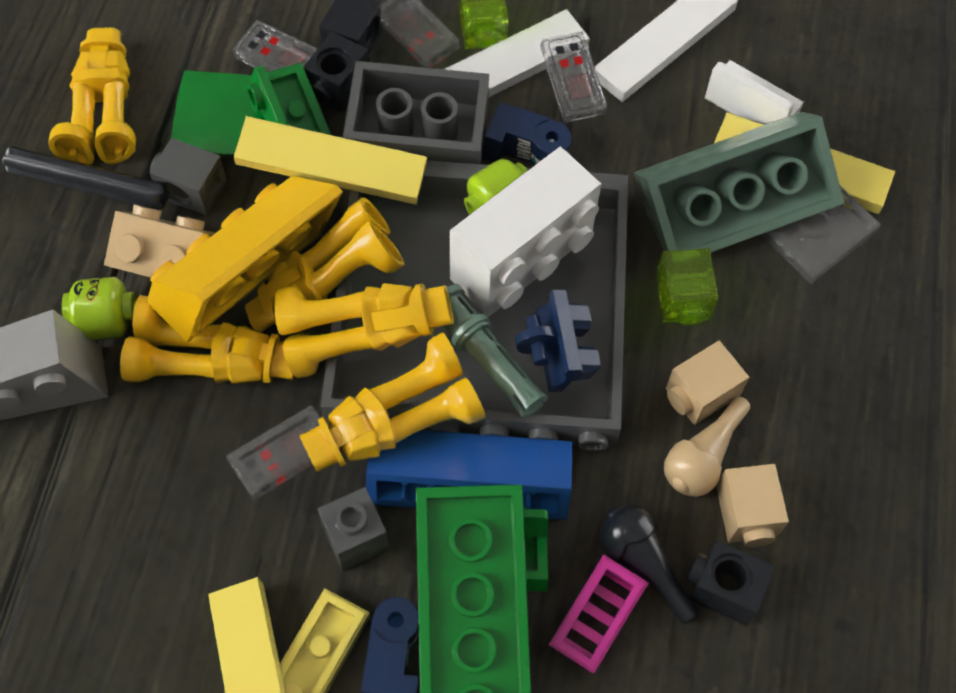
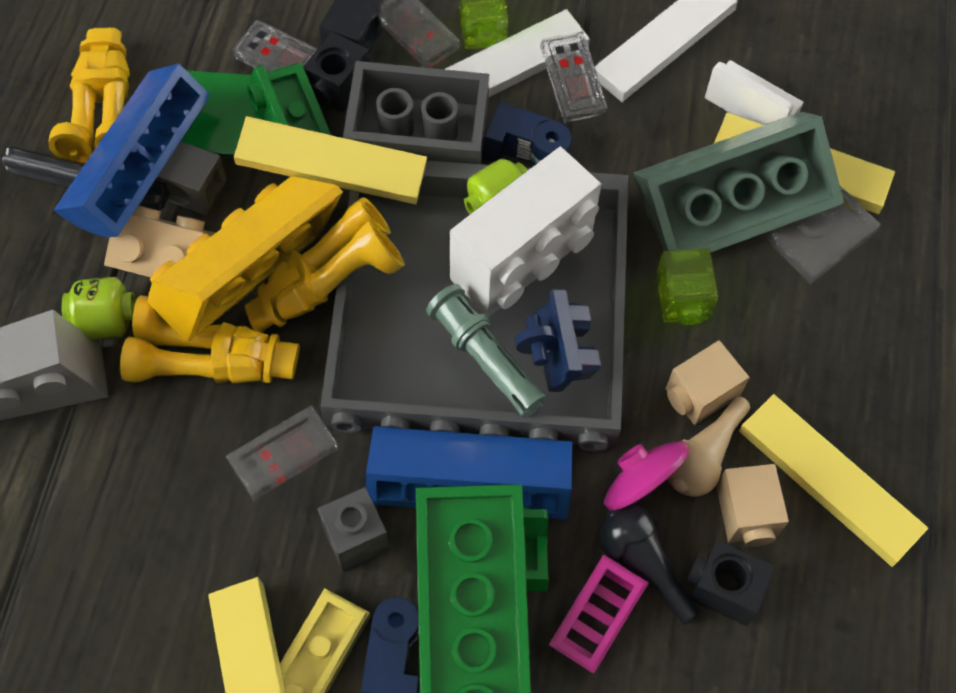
(133, 152): none -> blue brick
(362, 426): yellow piece -> none
(388, 315): yellow piece -> none
(644, 472): none -> dark pink dish
(833, 480): none -> light yellow tile

